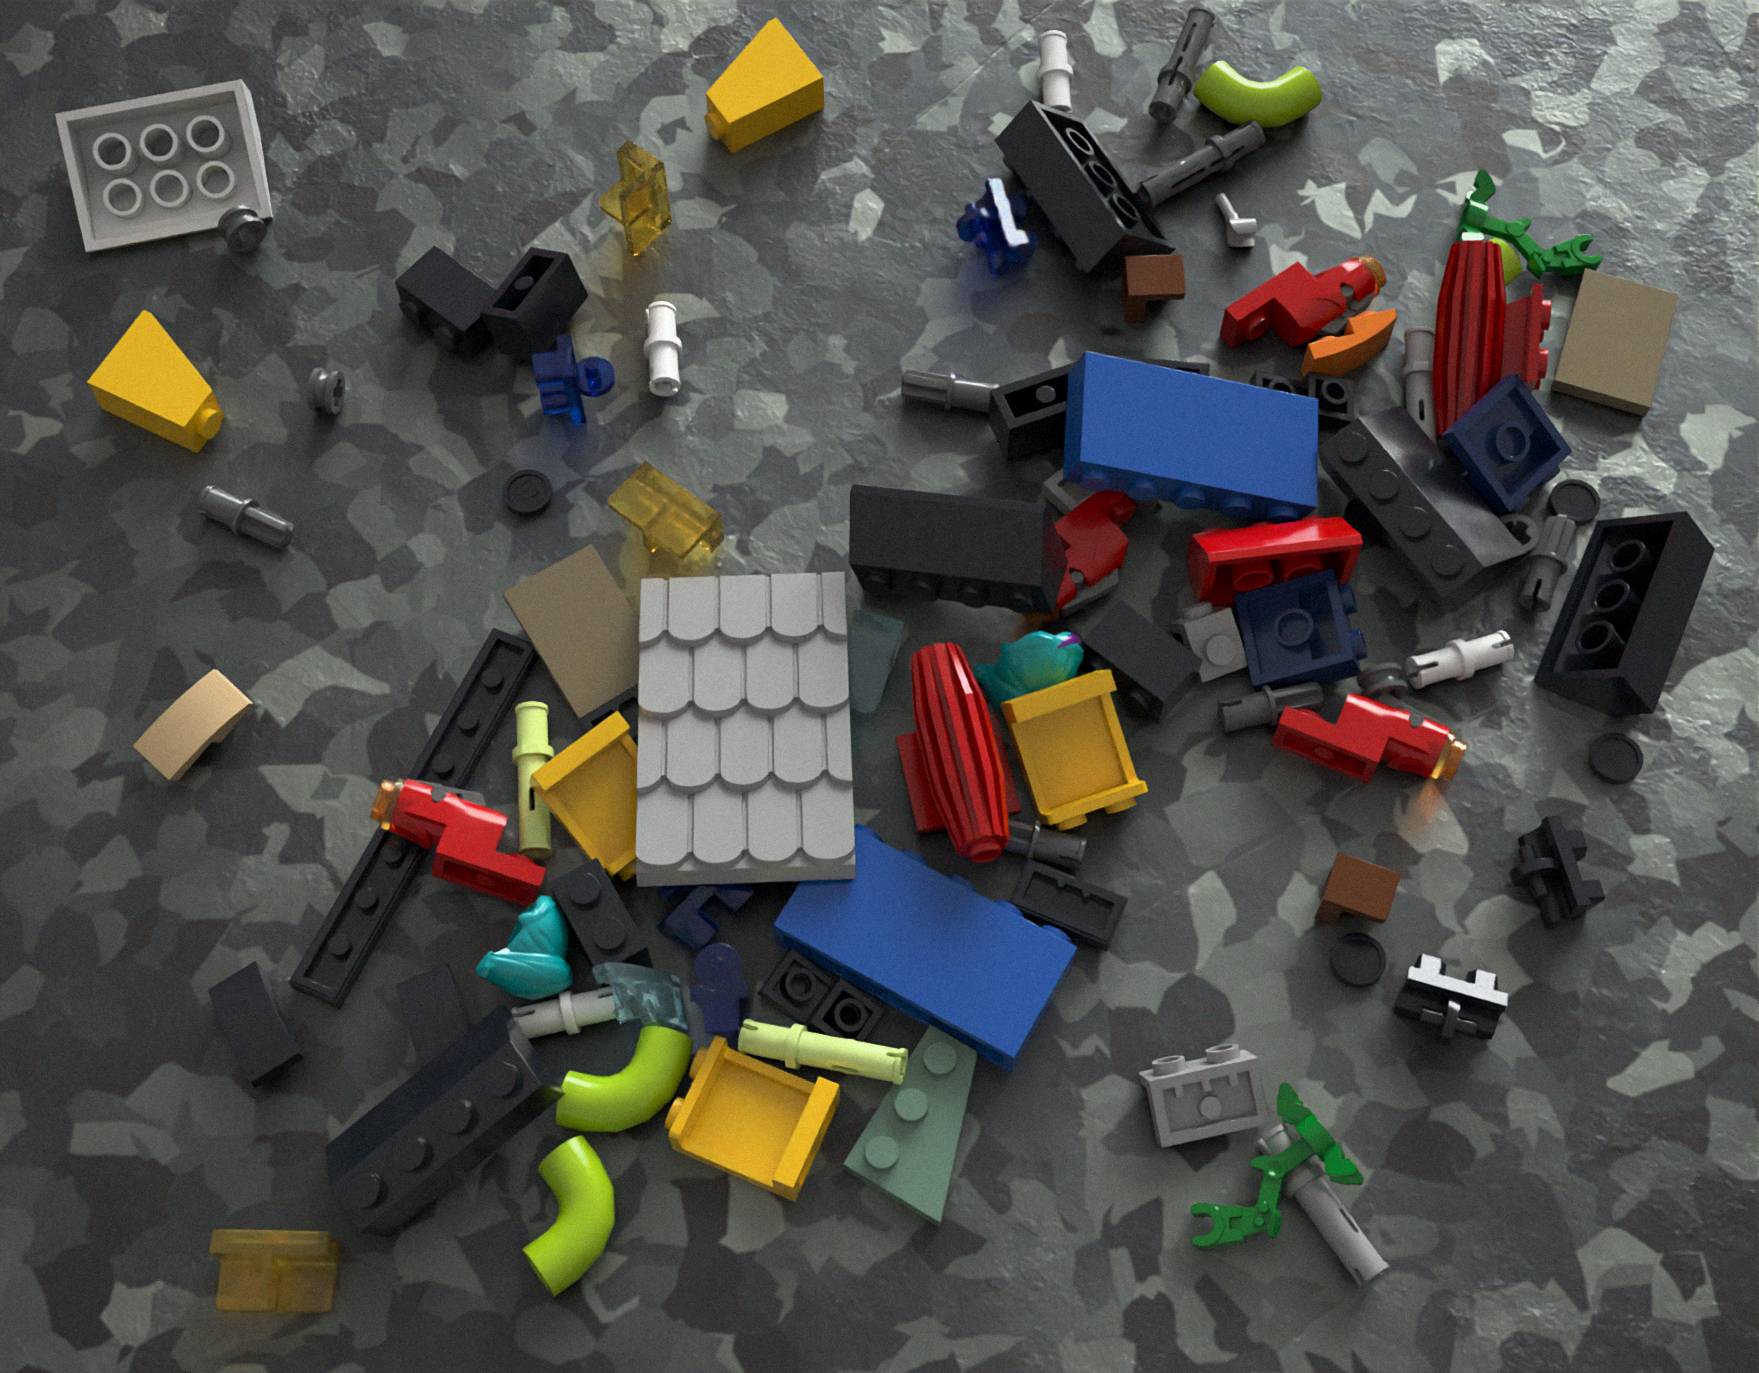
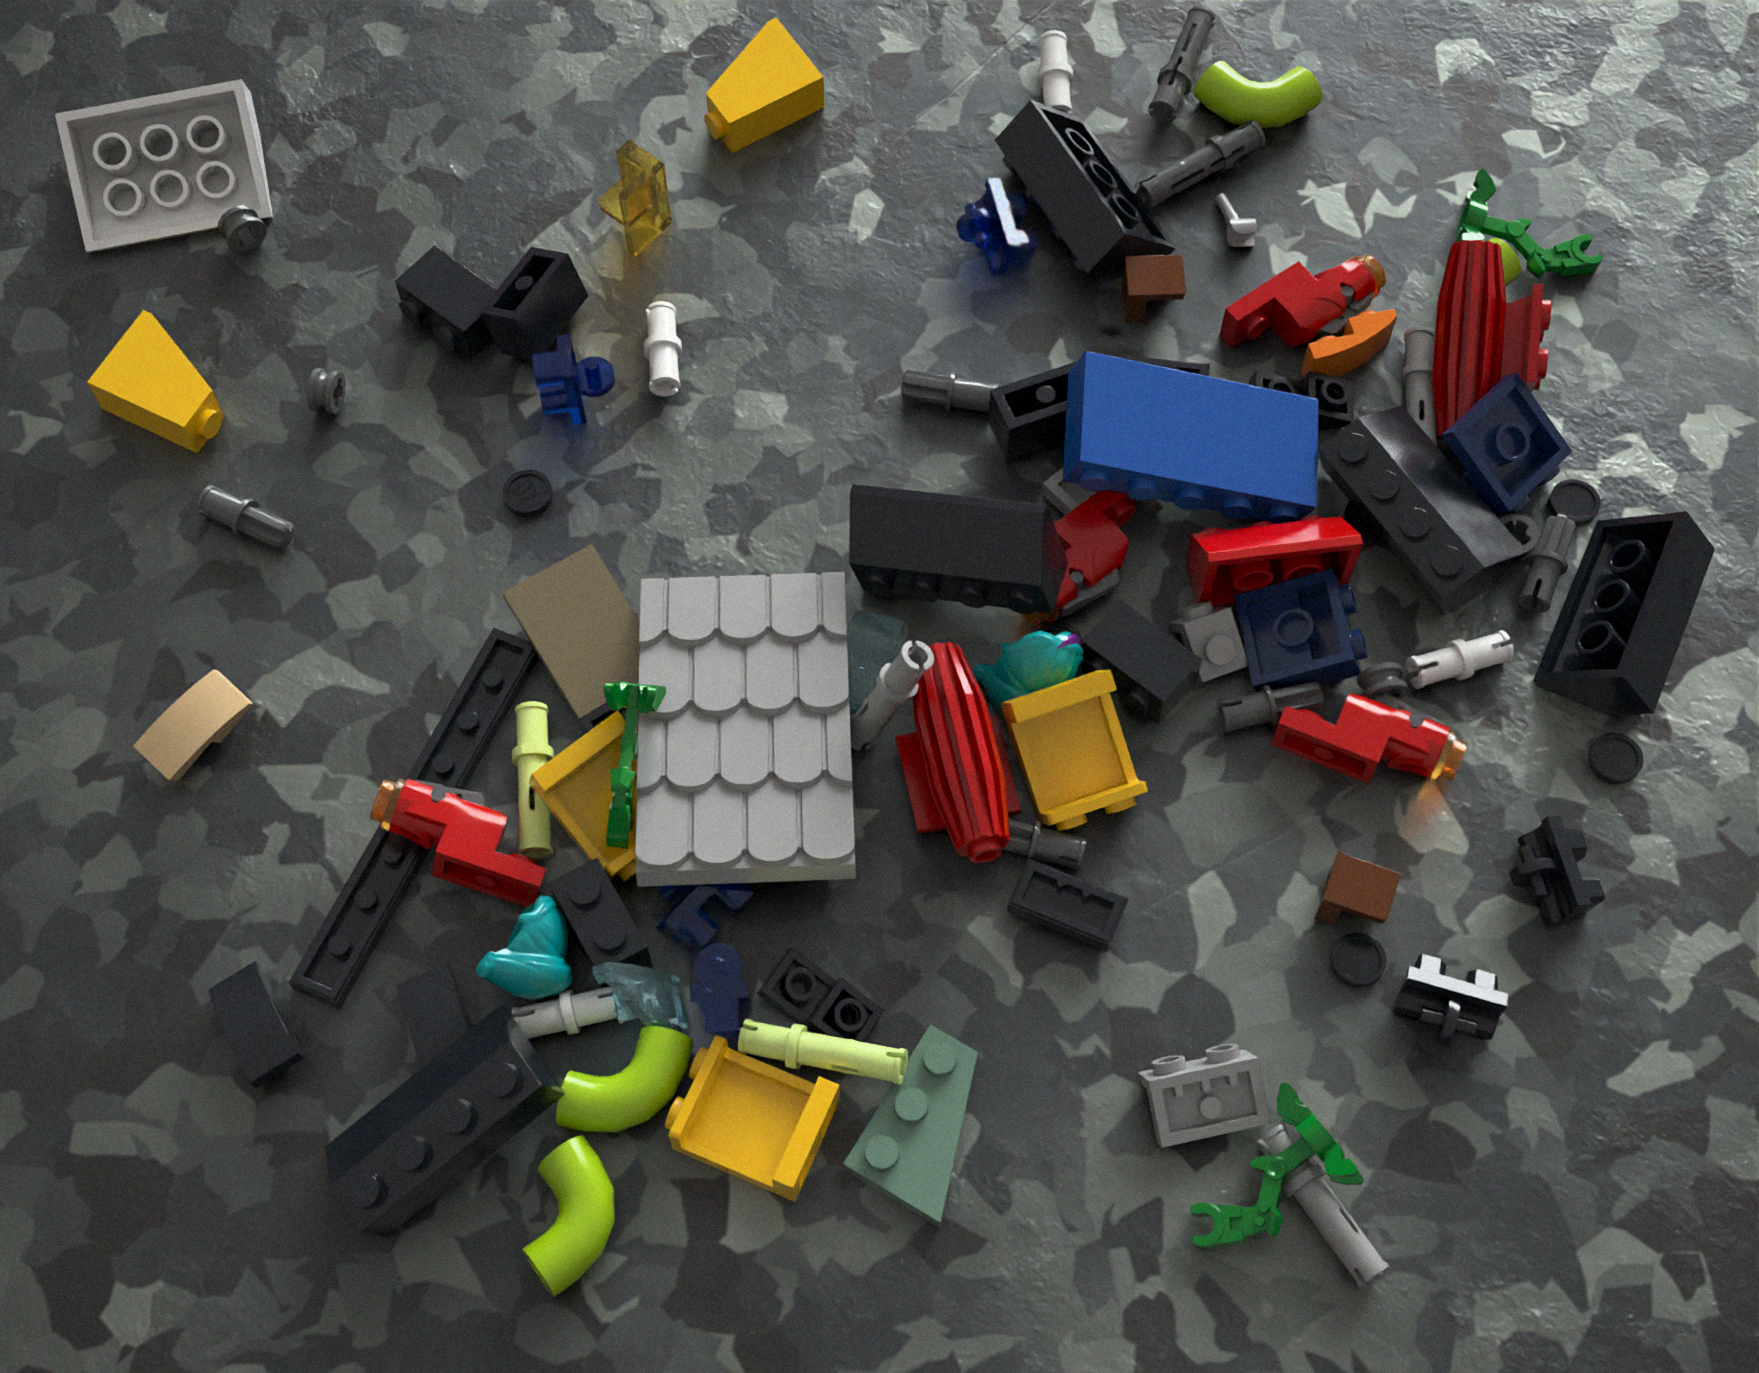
(276, 1270): clear yellow panel -> none
(636, 699): none -> green piece
(666, 513): clear yellow panel -> none
(895, 686): none -> light grey pin
(931, 948): blue brick -> none
(1615, 342): dark tan tile -> none

